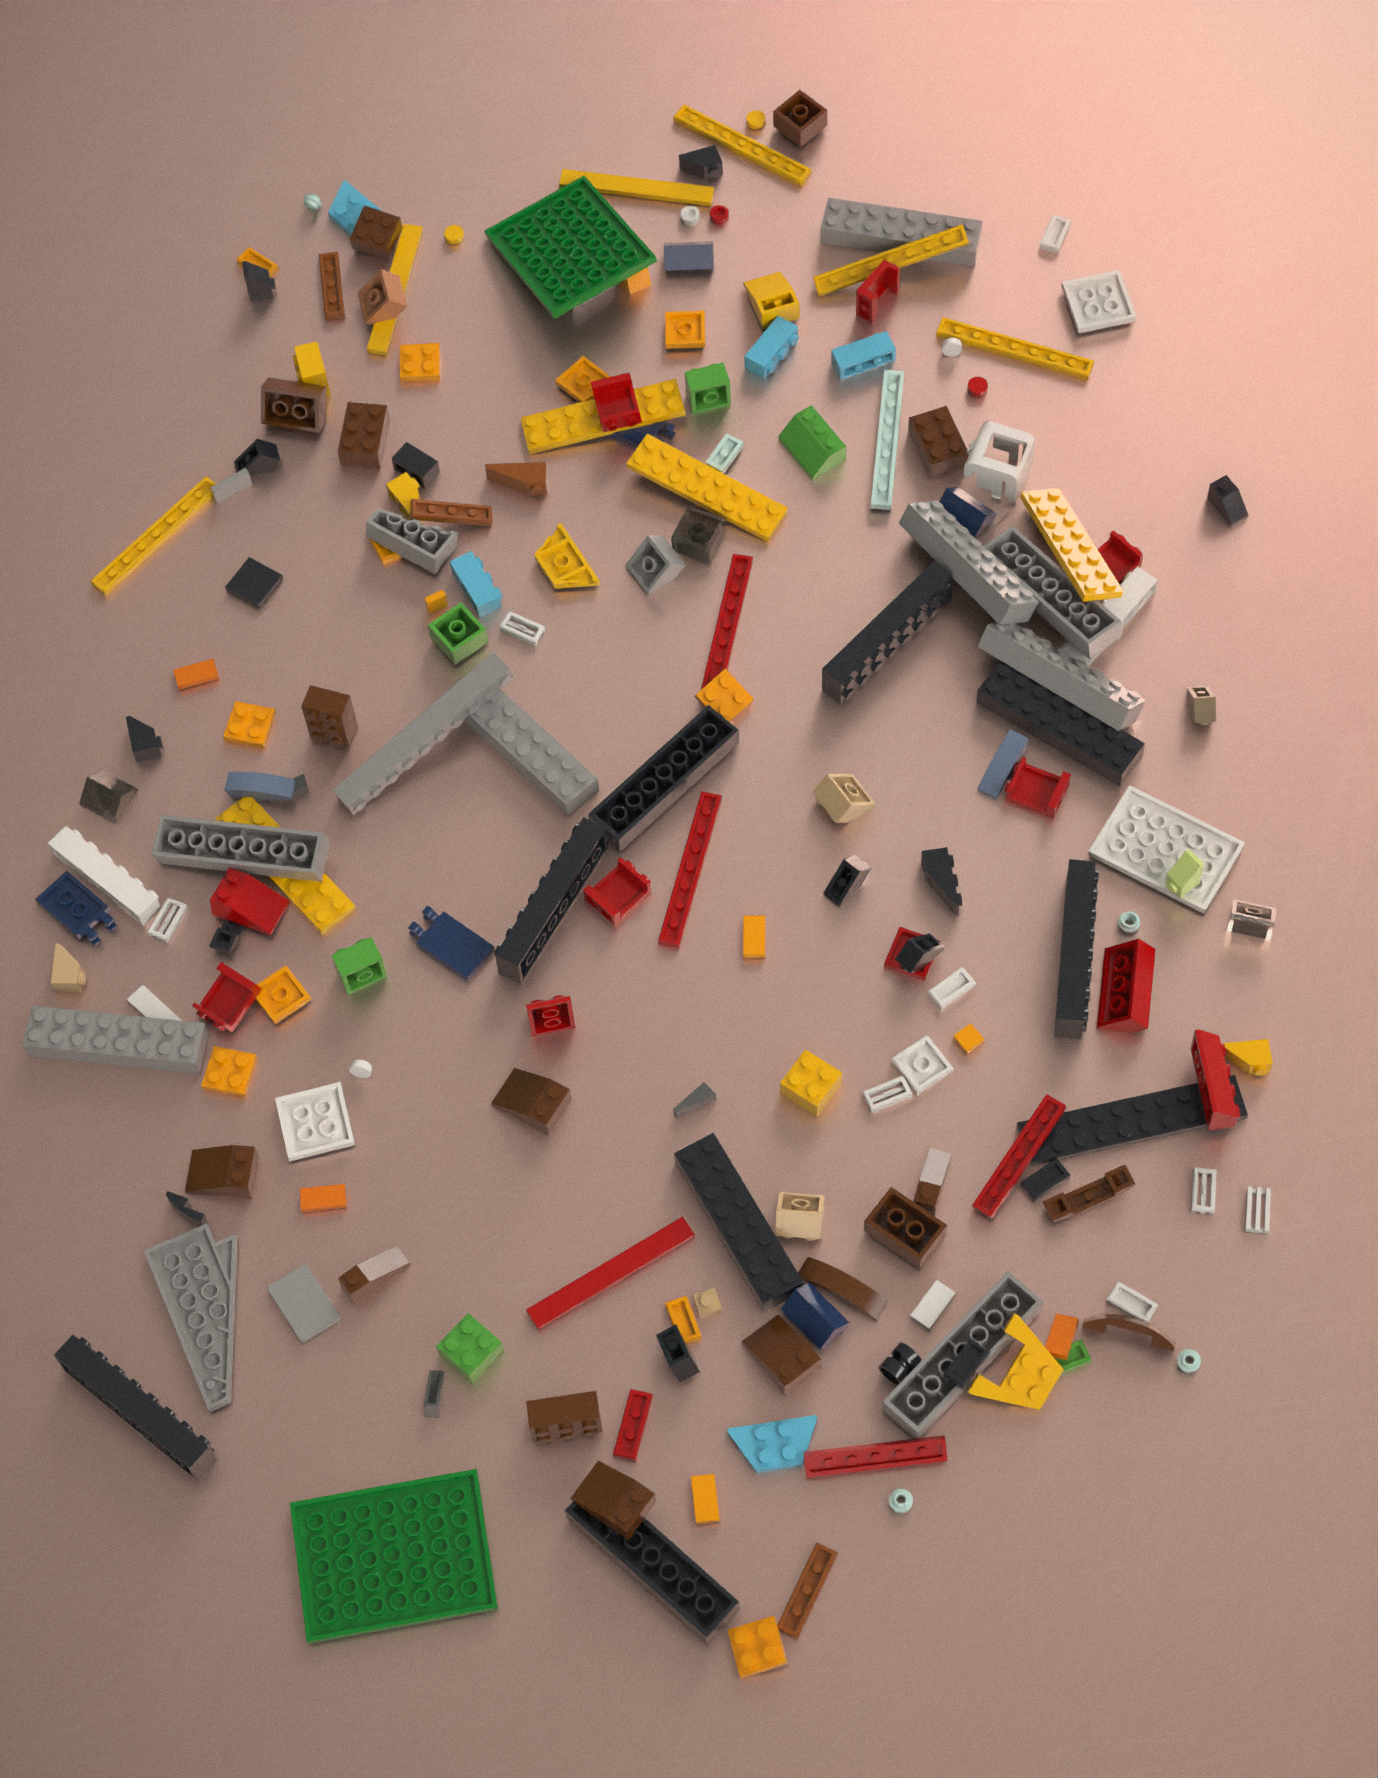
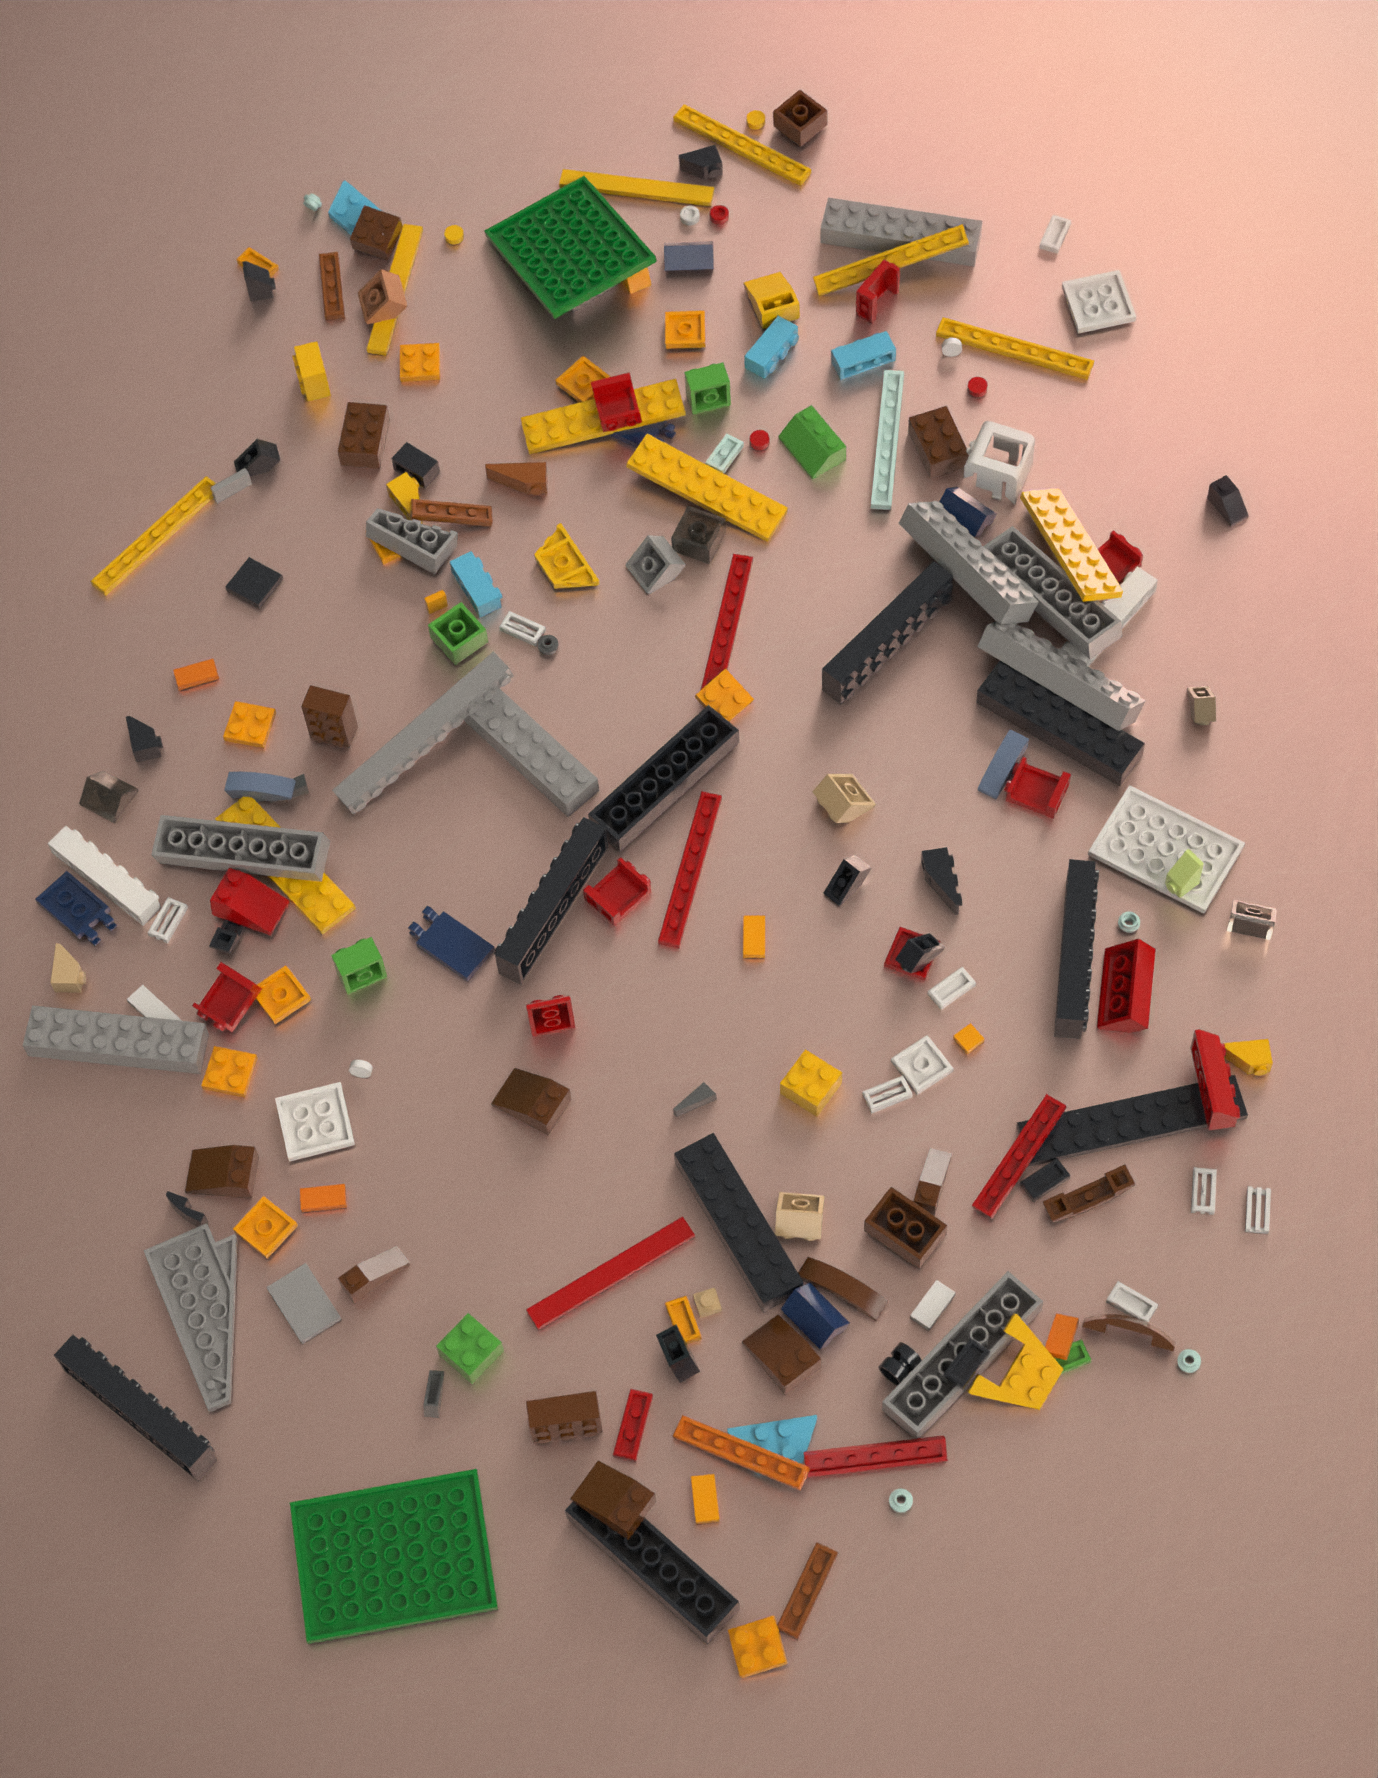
(265, 1227): none -> light orange plate
(293, 404): reddish brown brick -> none
(548, 649): none -> dark grey plate
(741, 1452): none -> orange tile
(759, 440): none -> red tile

